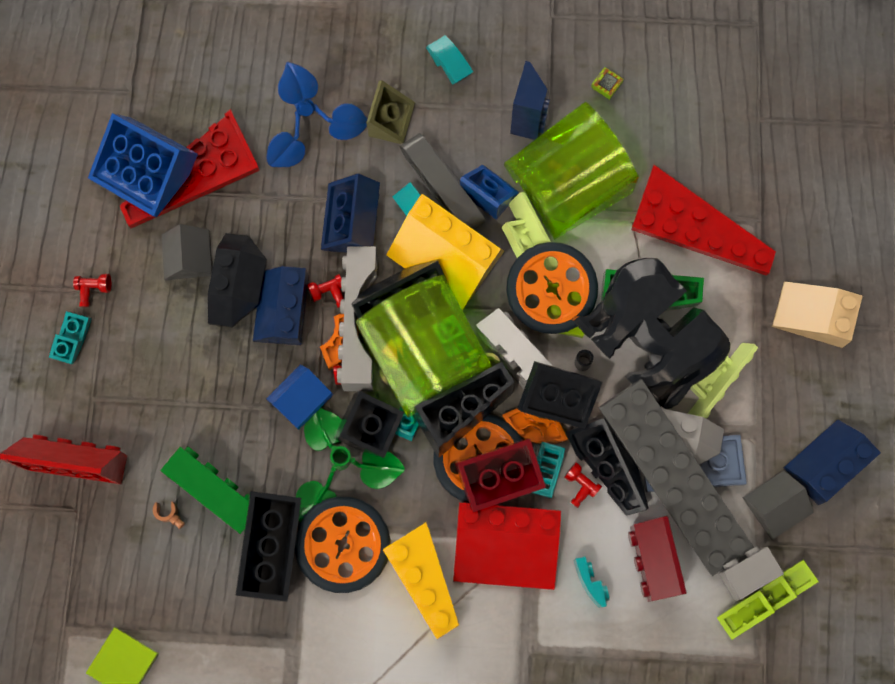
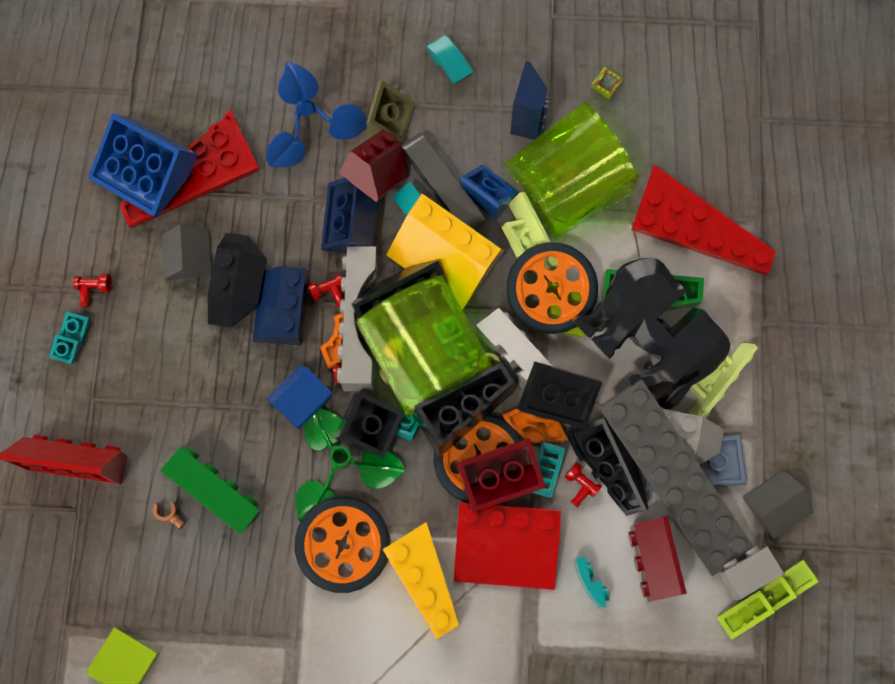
(268, 547): black slope -> none
(376, 165): none -> dark red slope
(587, 354): black hinge -> none
(818, 312): tan slope -> none
(831, 461): dark blue slope -> none

